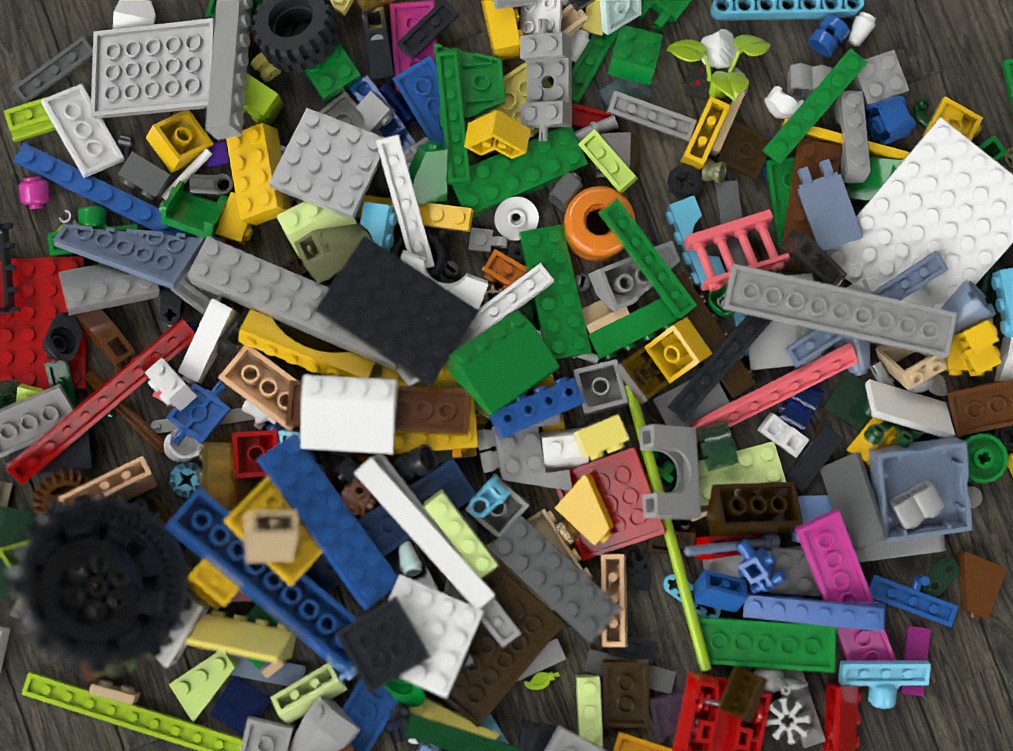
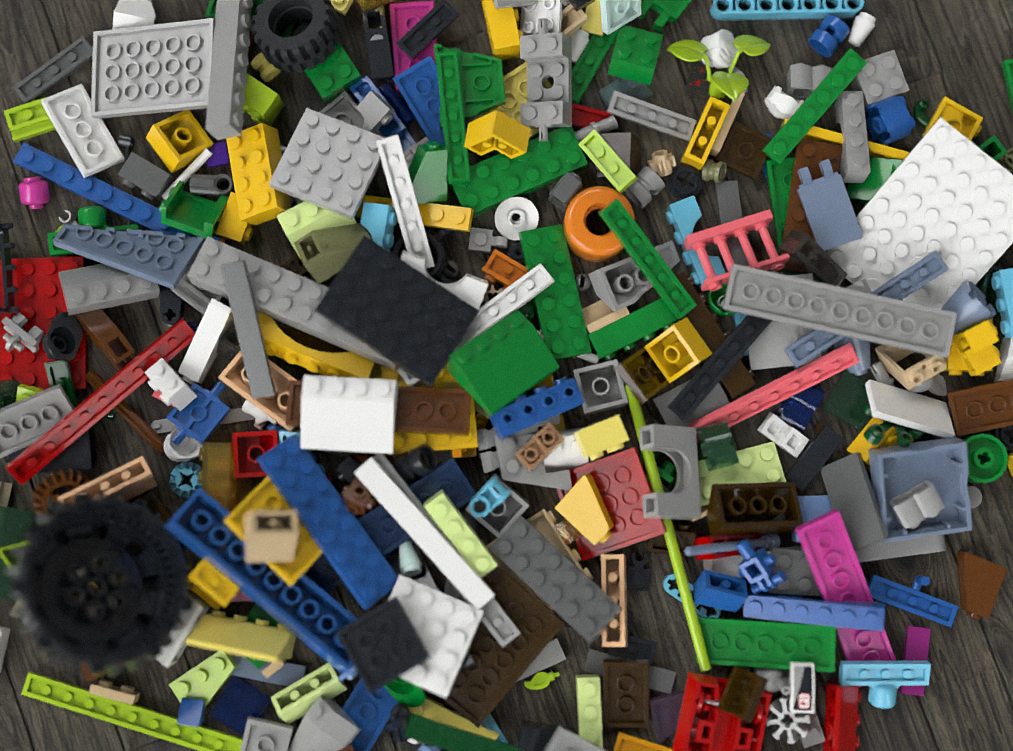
(15, 328): none -> light grey hips
(191, 712): none -> blue slope
(248, 329): none -> tile
(539, 447): none -> medium nougat slope
(646, 185): none -> light grey wheel
(662, 162): none -> tan gear
(802, 687): none -> slope
(940, 576): clear green plate -> none

